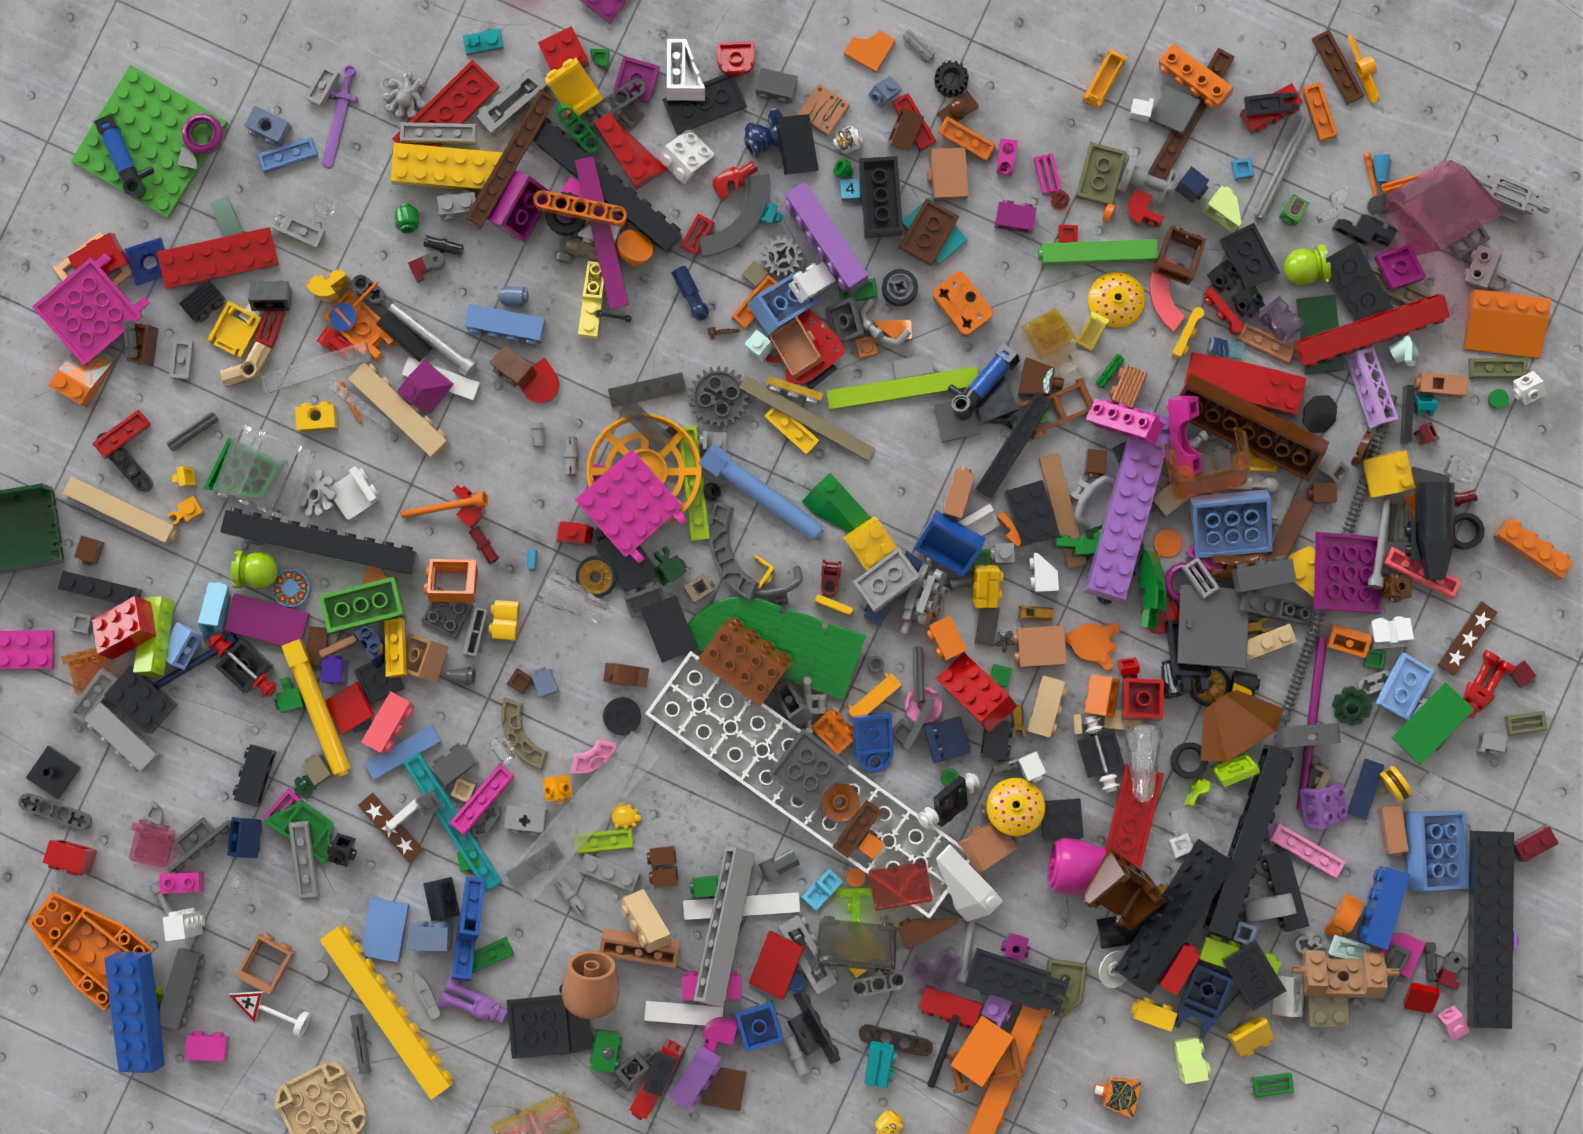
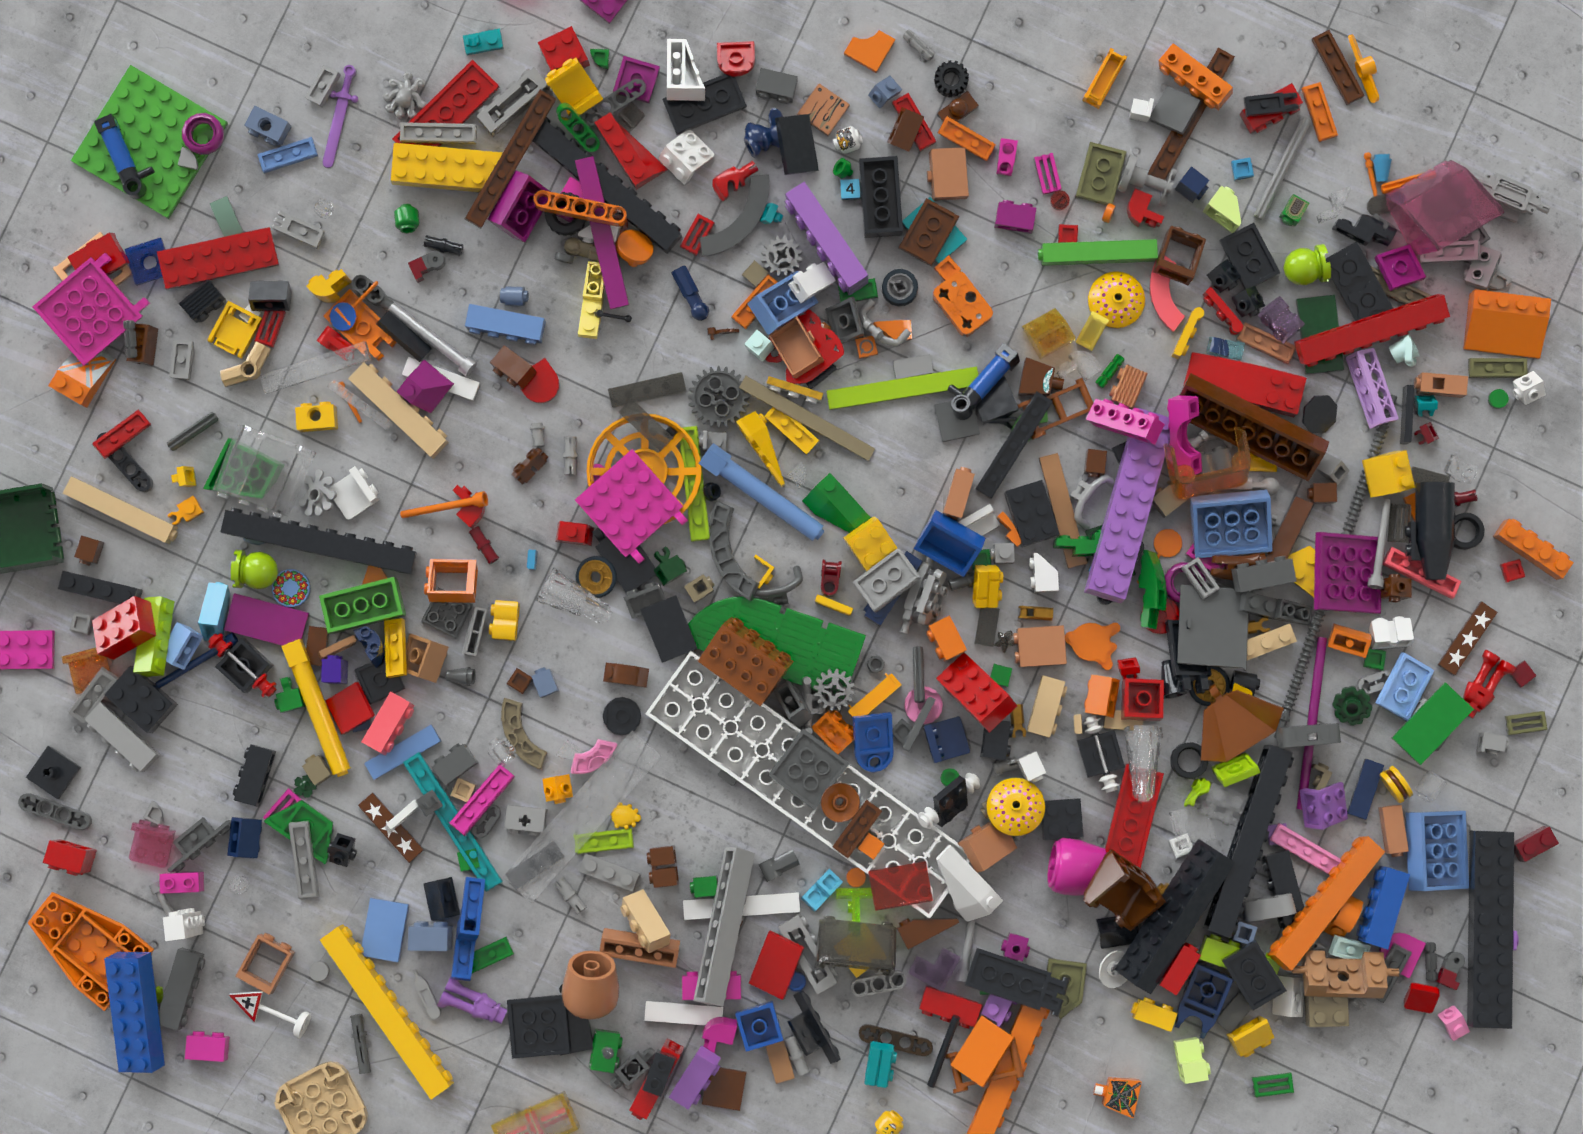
(455, 205): light grey brick -> none
(524, 470): none -> reddish brown hinge
(757, 434): none -> yellow wedge
(780, 1062): none -> medium nougat tile
(835, 681): none -> light grey gear
(947, 268): none -> orange tile
(1326, 903): none -> orange brick
(1362, 449): reddish brown tile -> none
(1454, 252): none -> light grey plate
(1512, 570): none -> red tile

